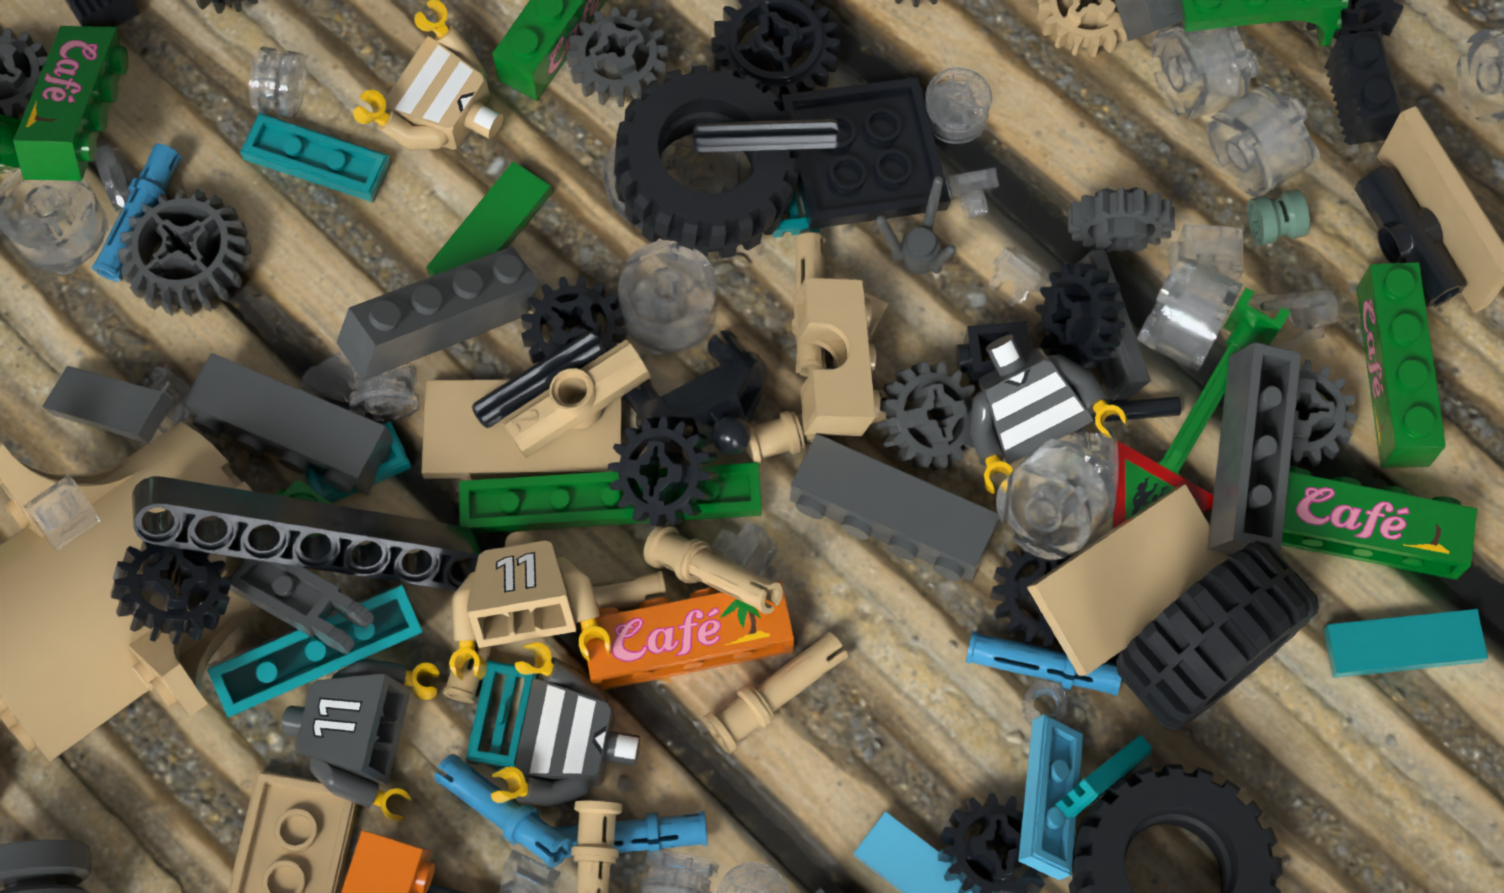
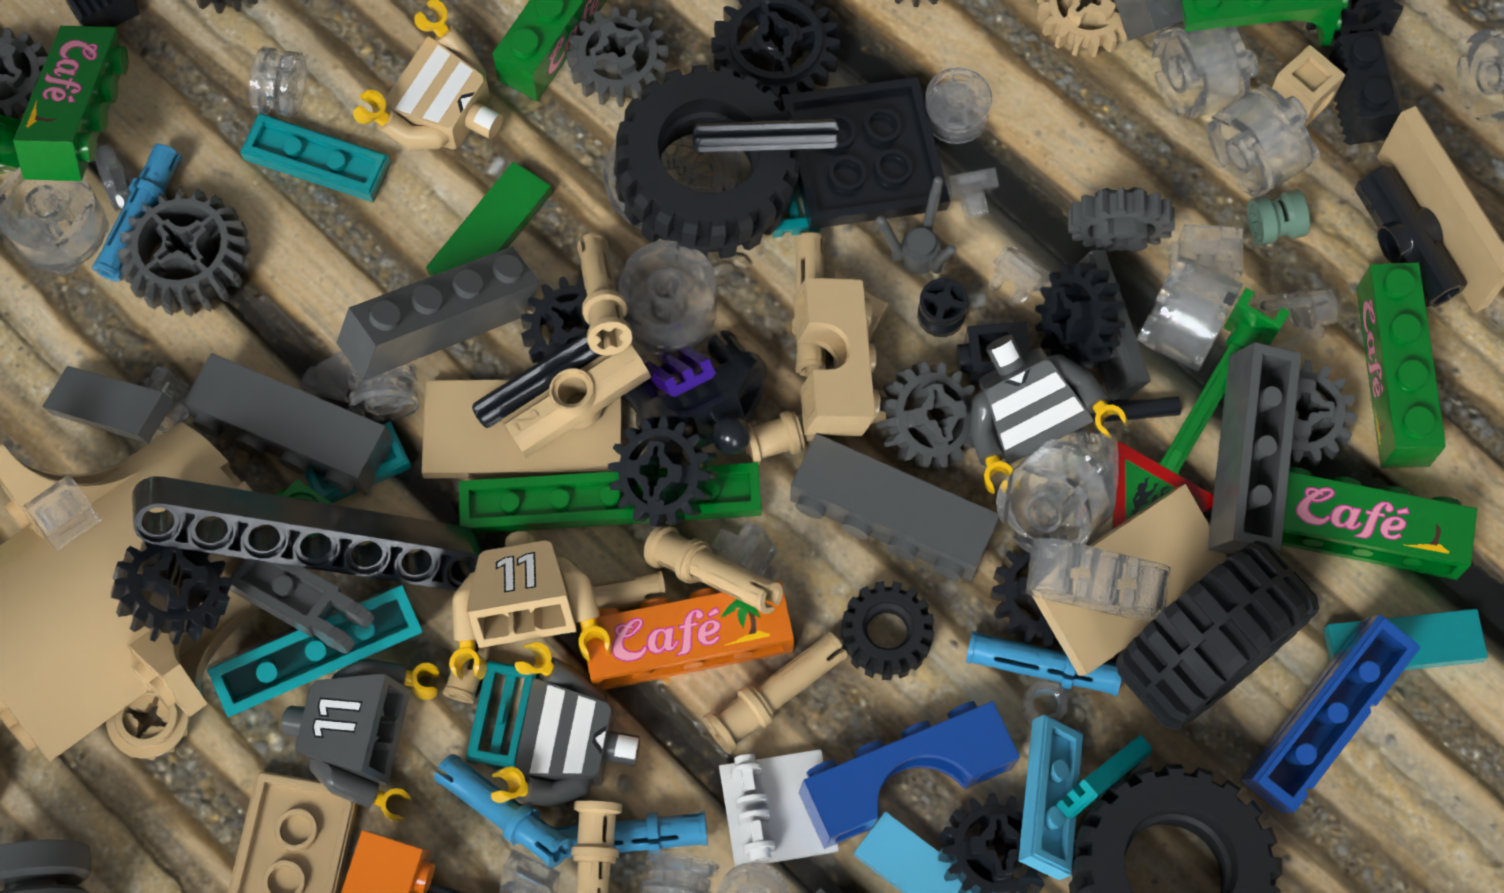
(126, 729): none -> tan gear
(603, 306): none -> tan pin
(683, 366): none -> dark purple tile
(766, 810): none -> white hinge
(893, 601): none -> black tyre
(944, 296): none -> black wheel
(965, 747): none -> blue arch
(1097, 579): none -> clear beam
(1310, 80): none -> tan brick
(1330, 713): none -> blue brick

